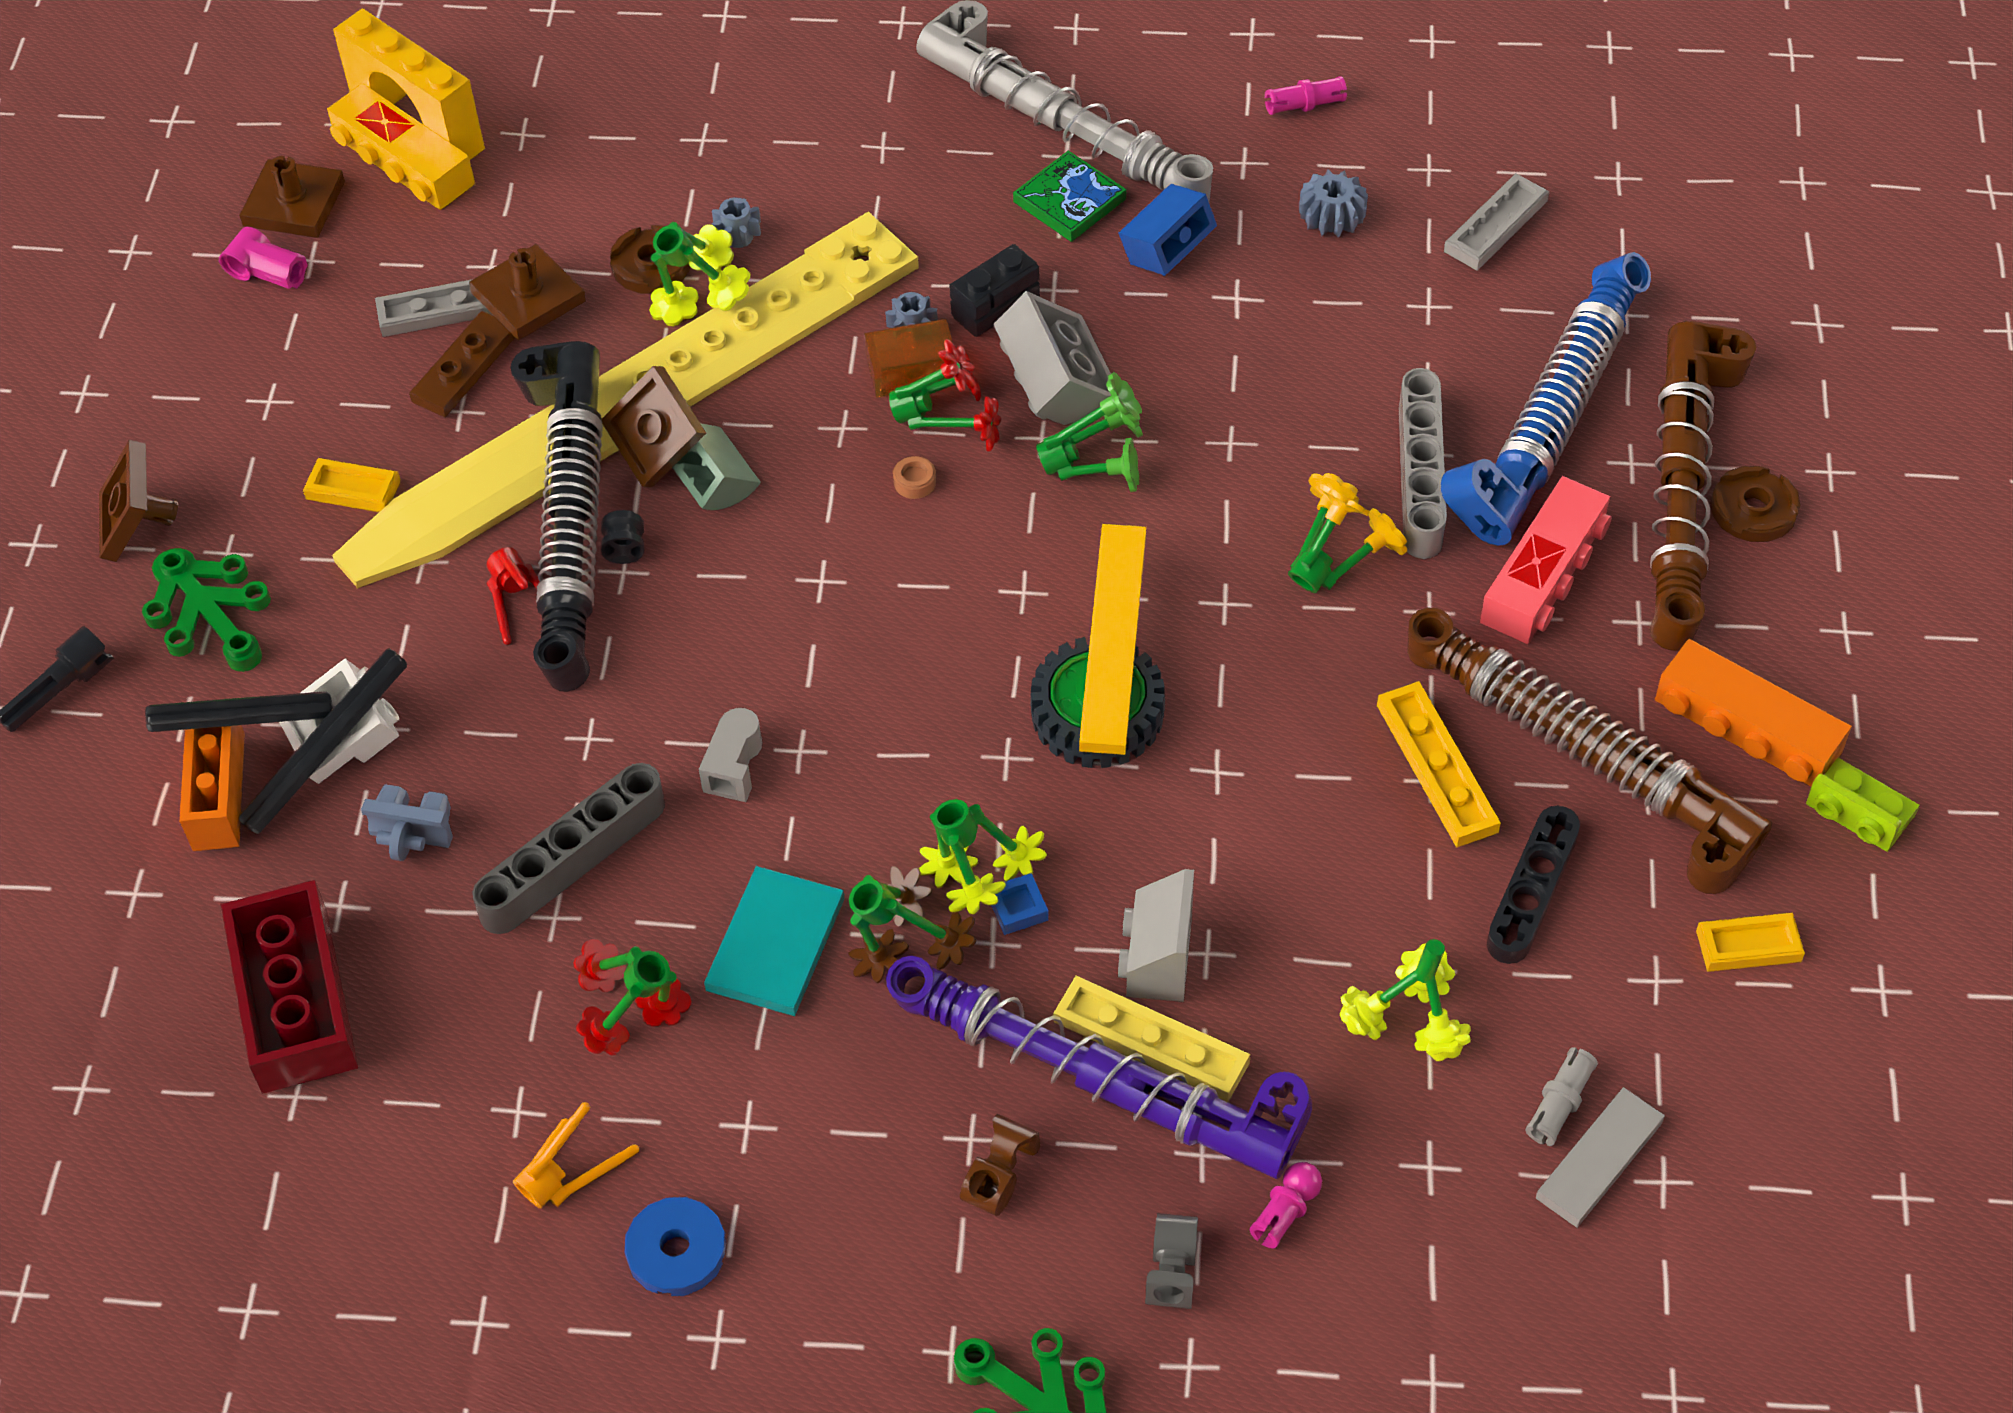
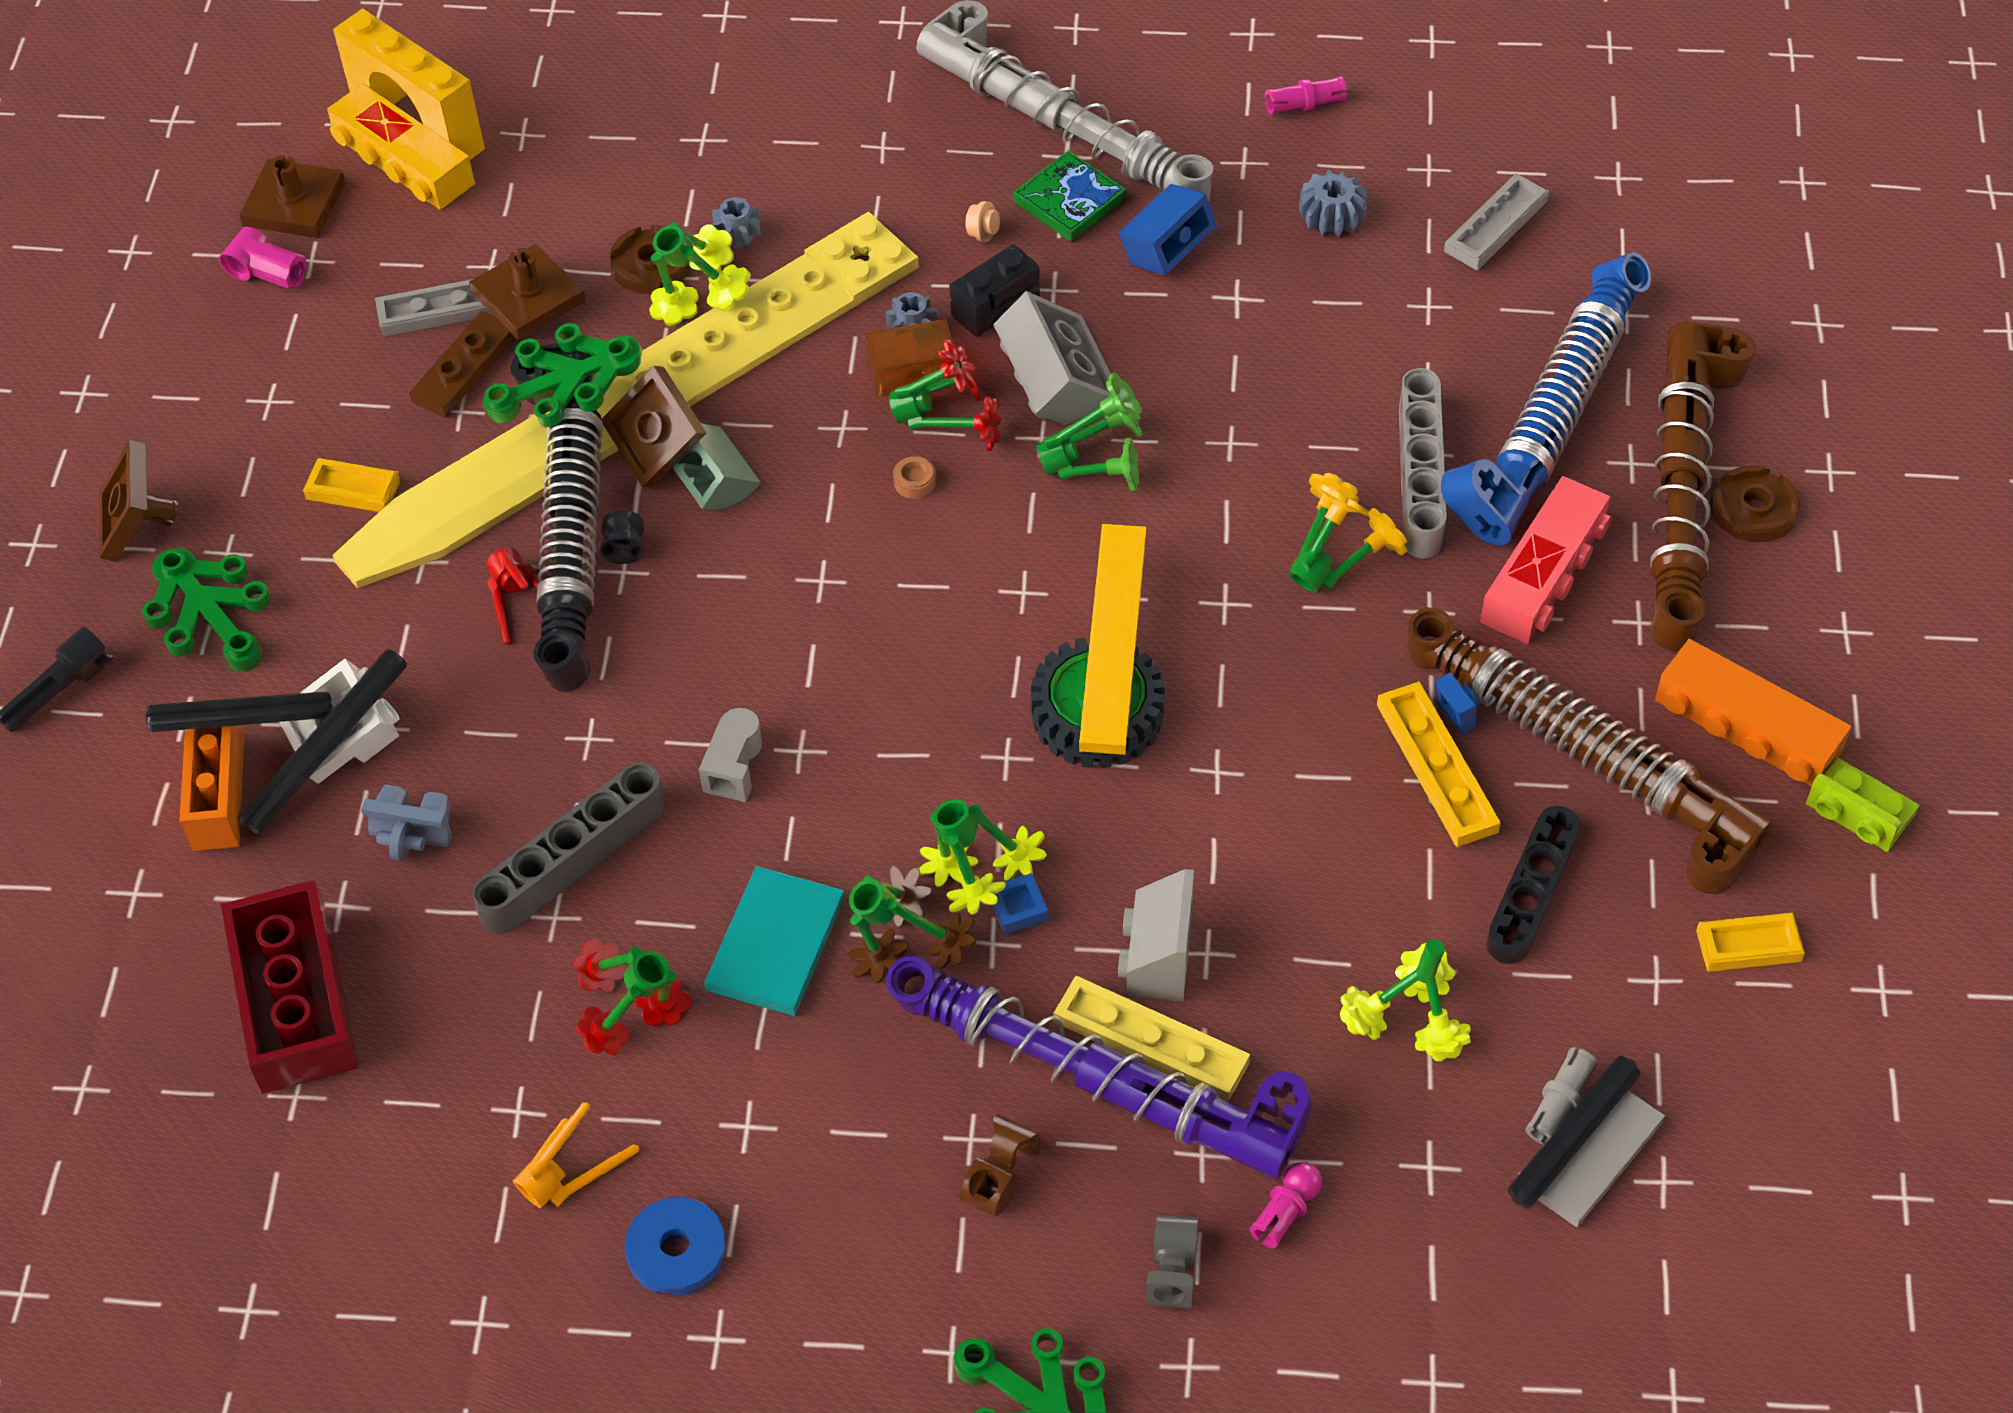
(610, 359): none -> green plant
(982, 221): none -> light nougat plate
(1457, 703): none -> blue plate
(1573, 1132): none -> black axle

